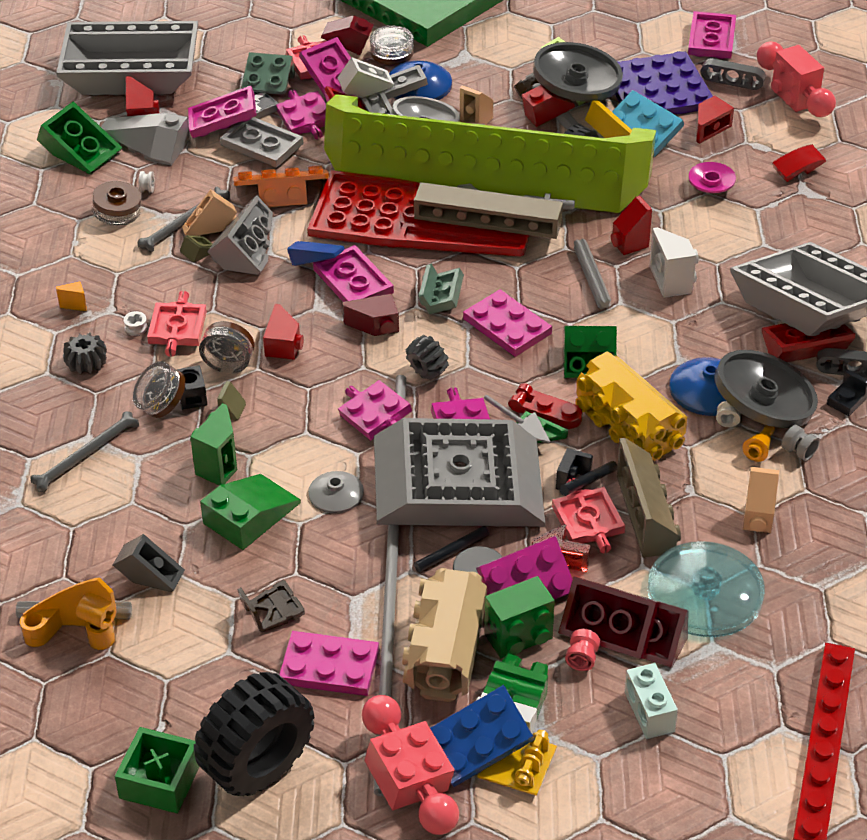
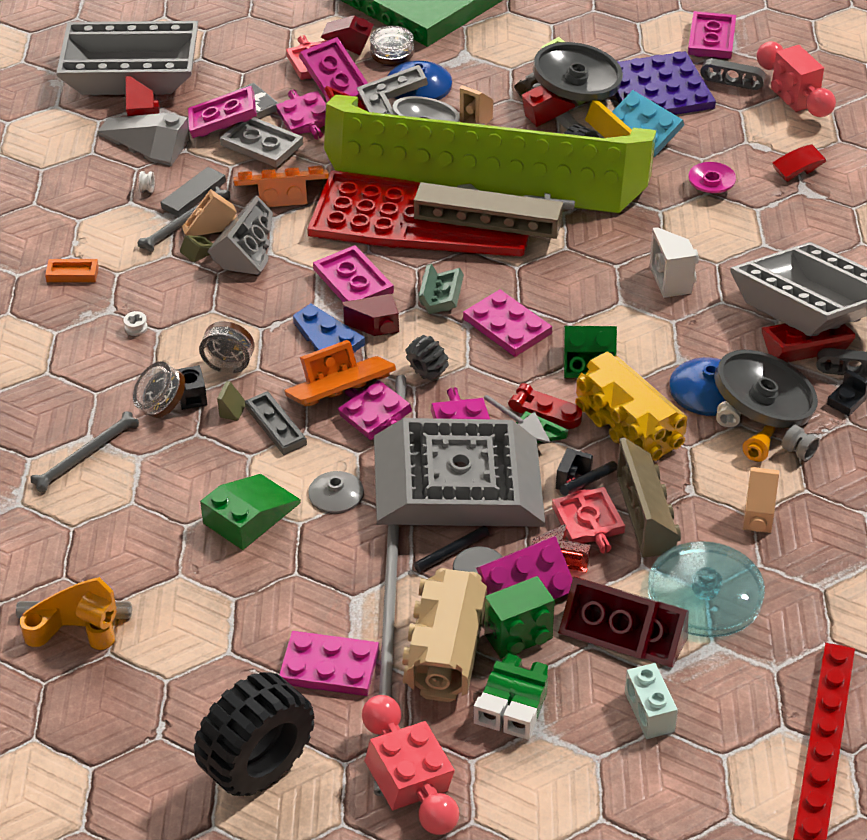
(71, 296): light orange slope -> none
(72, 270): none -> orange tile
(77, 139): green slope -> none
(84, 353): dark grey gear -> none
(116, 203): piece -> none
(148, 565): dark grey slope -> none
(157, 770): green brick -> none
(177, 324): coral plate -> none
(192, 191): none -> tile
(214, 447): green slope -> none
(268, 72): sand green bracket -> none
(275, 423): none -> dark grey tile
(278, 602): dark brown piece -> none
(282, 335): slope -> none
(309, 252): blue slope -> none
(324, 329): none -> wing
(334, 370): none -> orange bracket
(363, 79): white slope -> none
(482, 734): blue plate -> none
(525, 767): yellow hinge -> none
(582, 650): coral wheel -> none
(592, 274): light grey axle -> none
(632, 227): red slope -> none
(713, 118): red slope -> none

